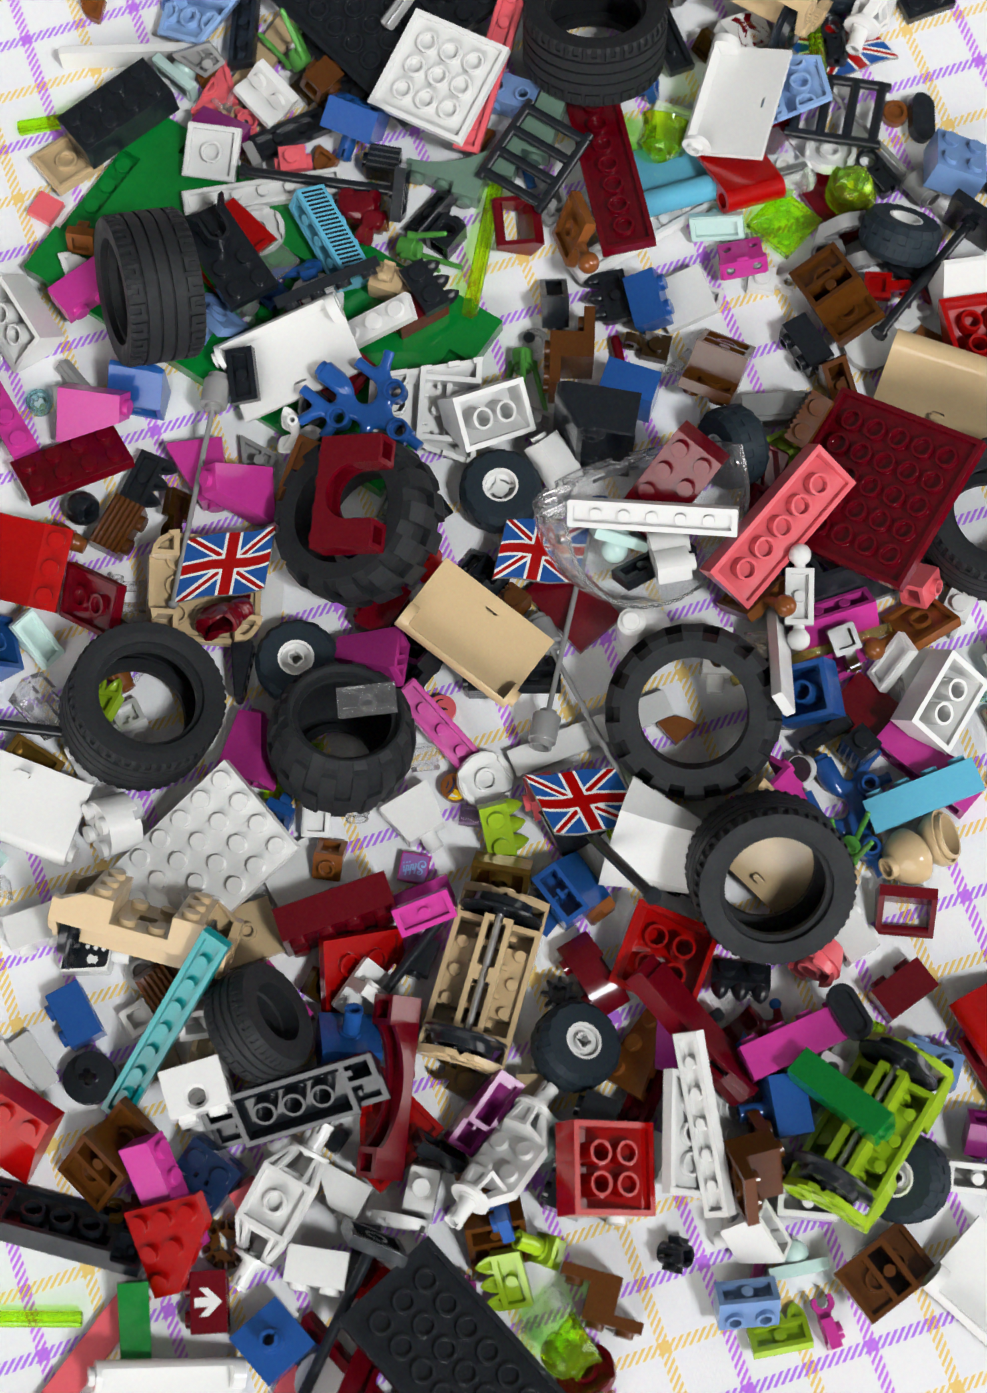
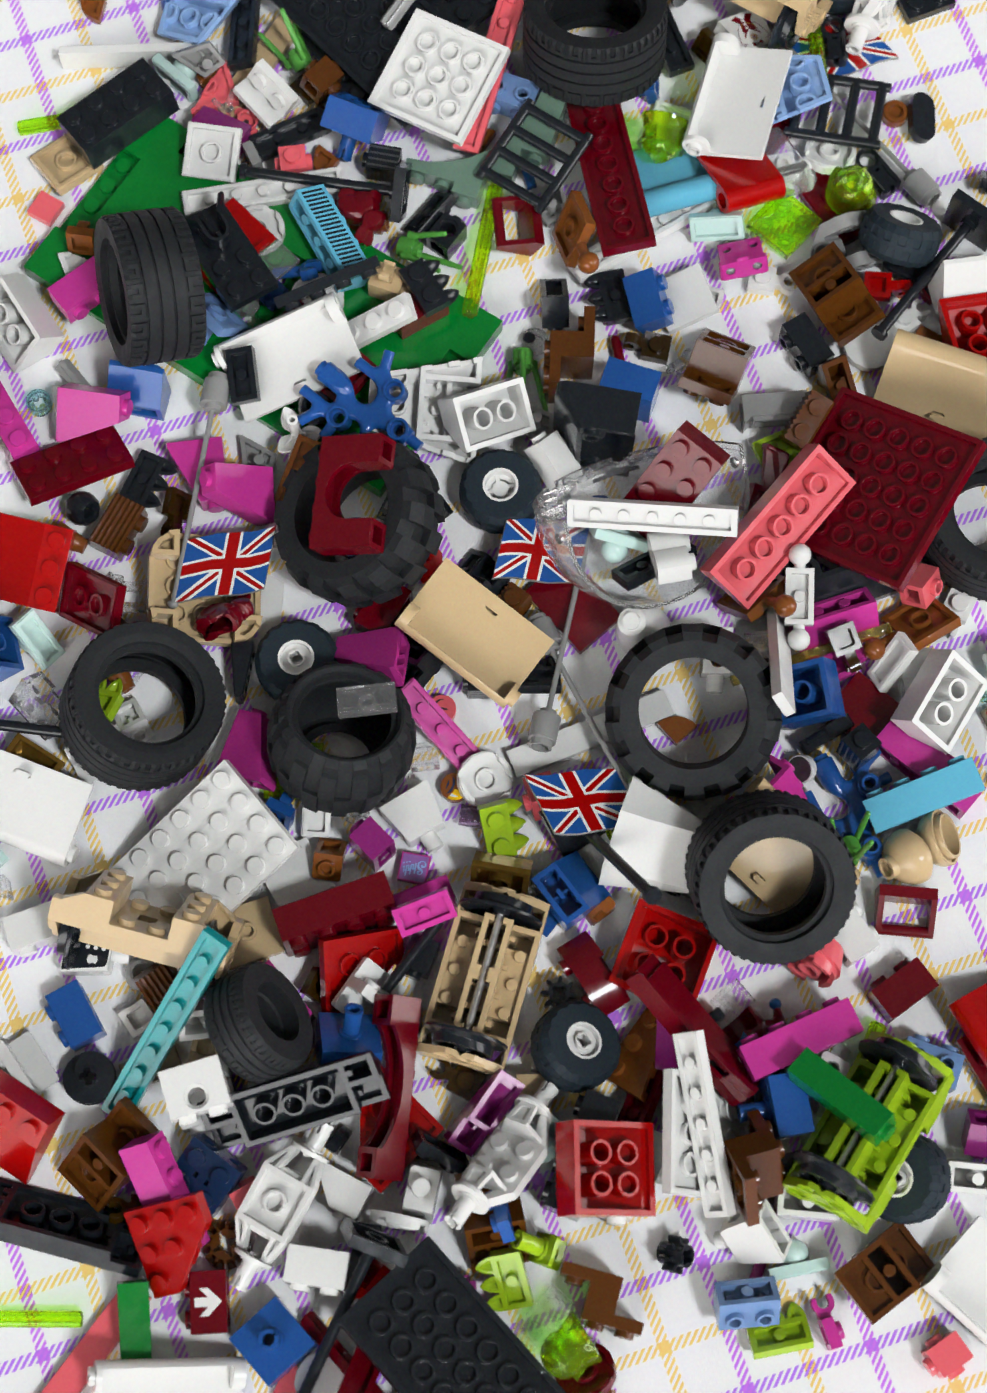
(112, 824): white brick -> none
(372, 843): none -> magenta brick
(739, 425): black wheel -> none
(741, 979): black plate -> none
(849, 1012): black tile -> none
(946, 1355): none -> coral brick
(954, 163): medium blue brick -> none

